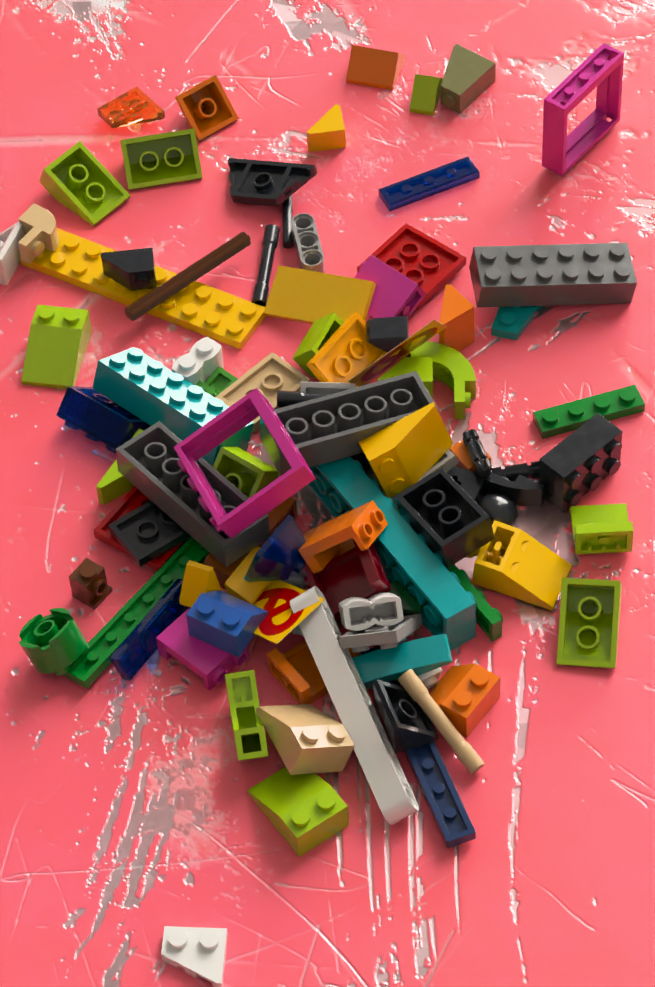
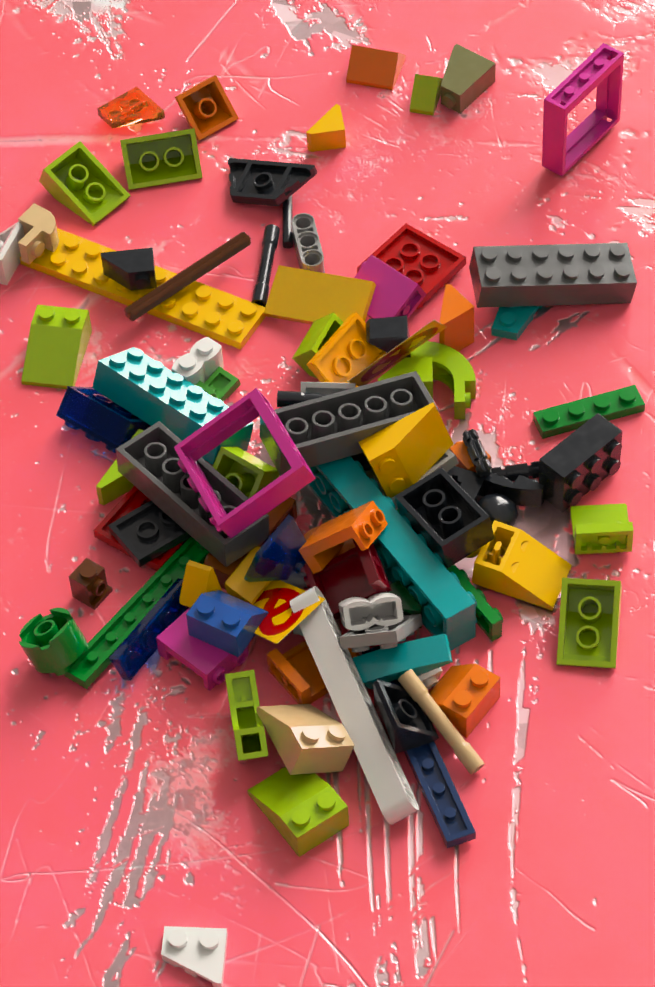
(268, 377): tan plate -> none
(428, 183): clear blue tile -> none

